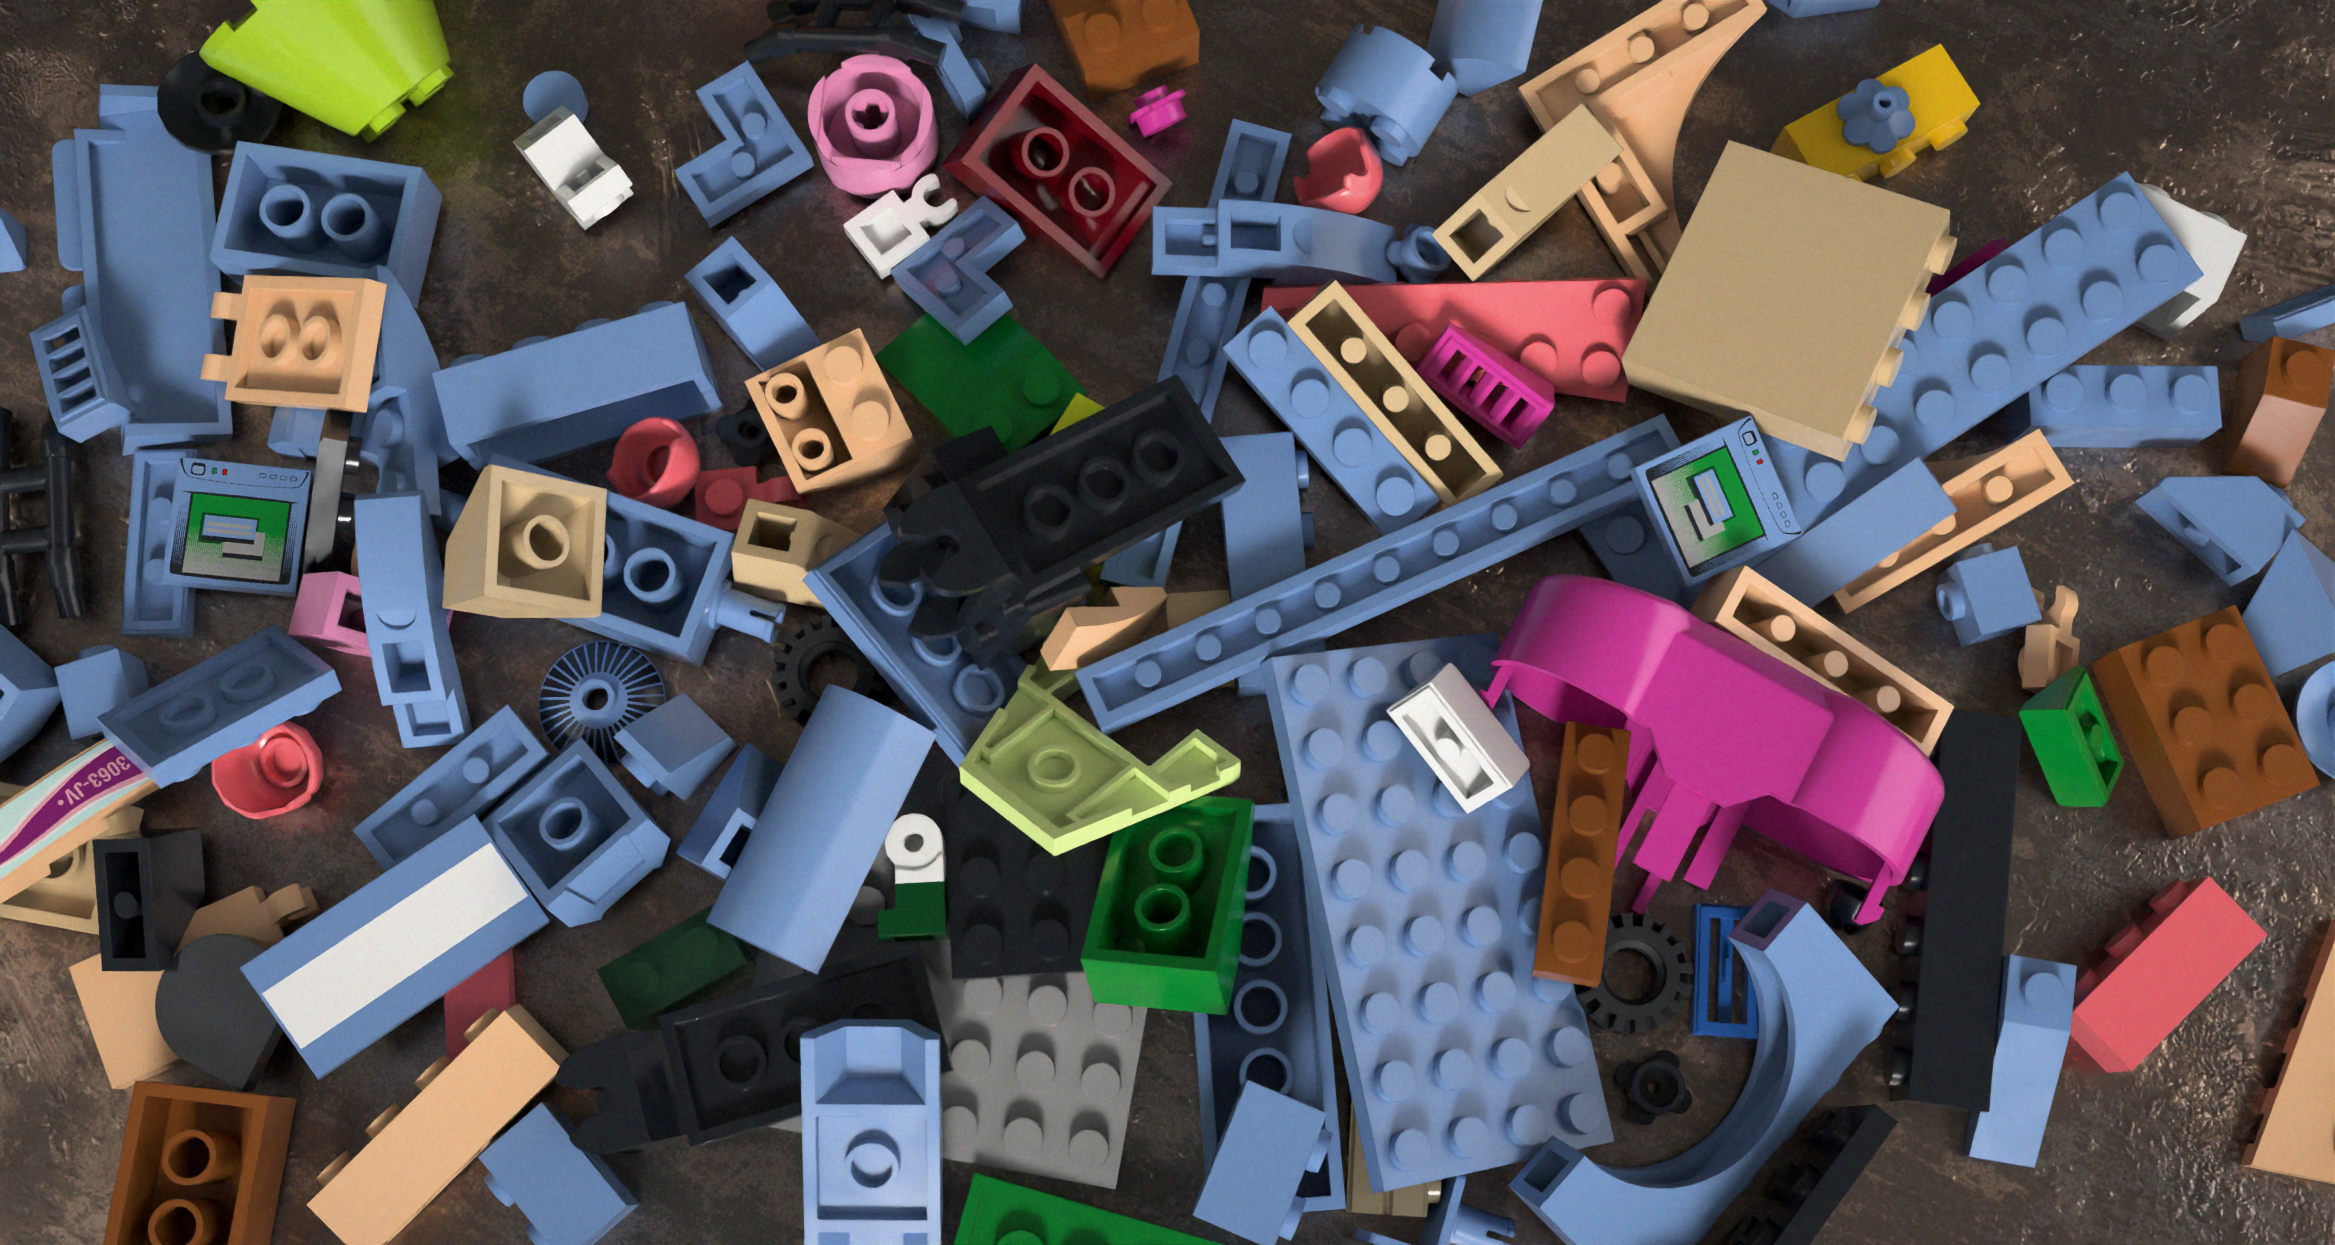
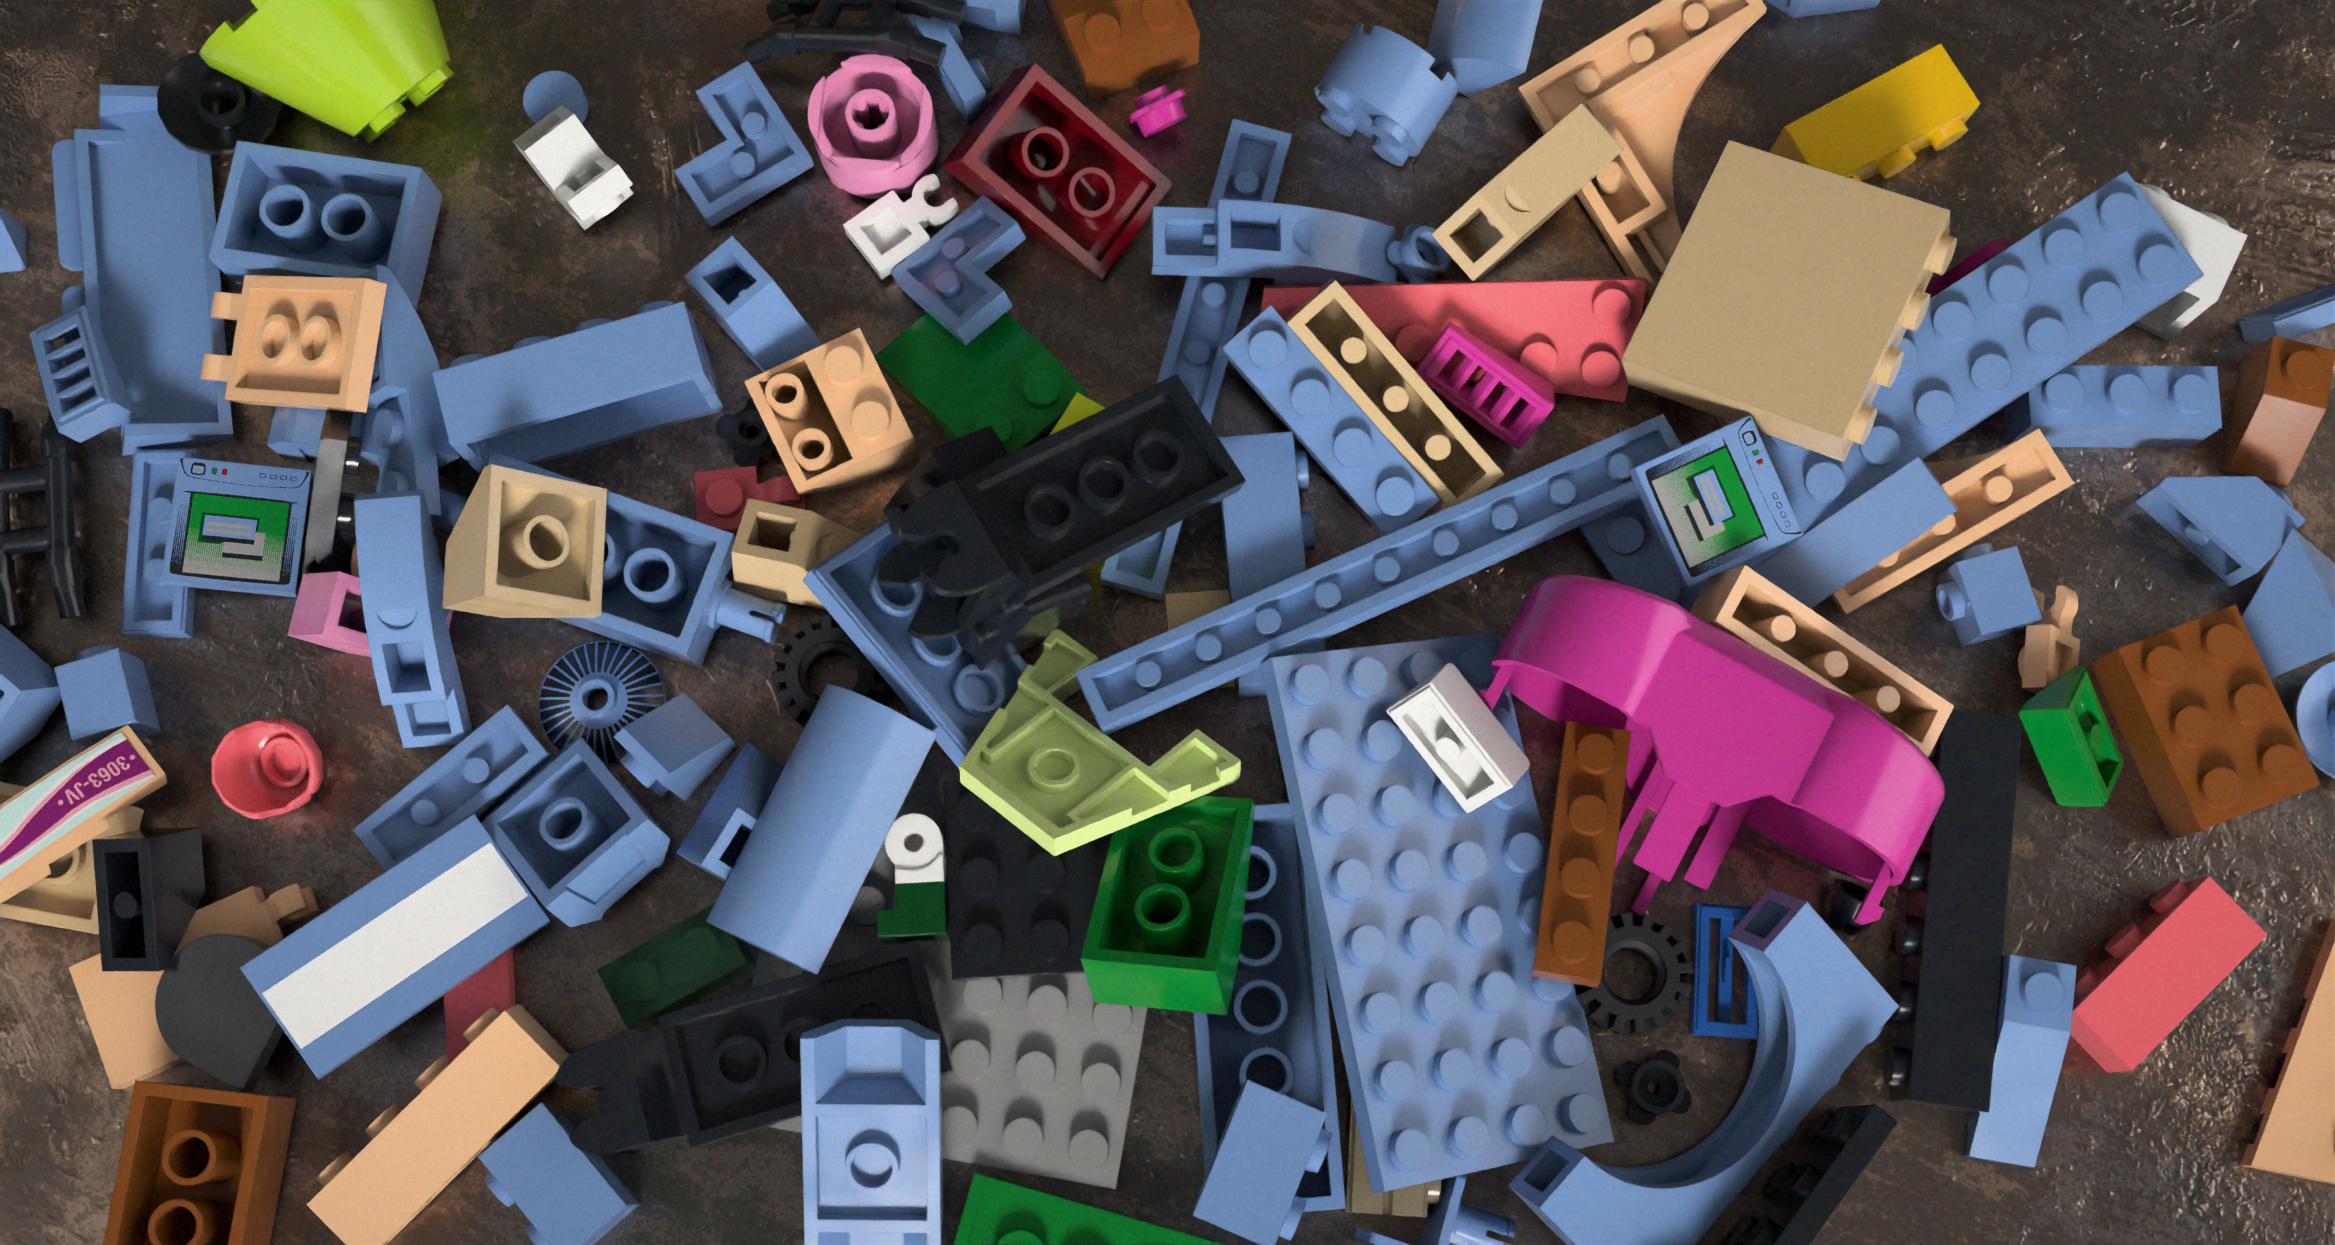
(219, 705): medium blue plate -> none
(655, 462): coral hair -> none
(1095, 633): light nougat slope -> none
(1342, 172): coral hair -> none
(1875, 116): medium blue plant -> none

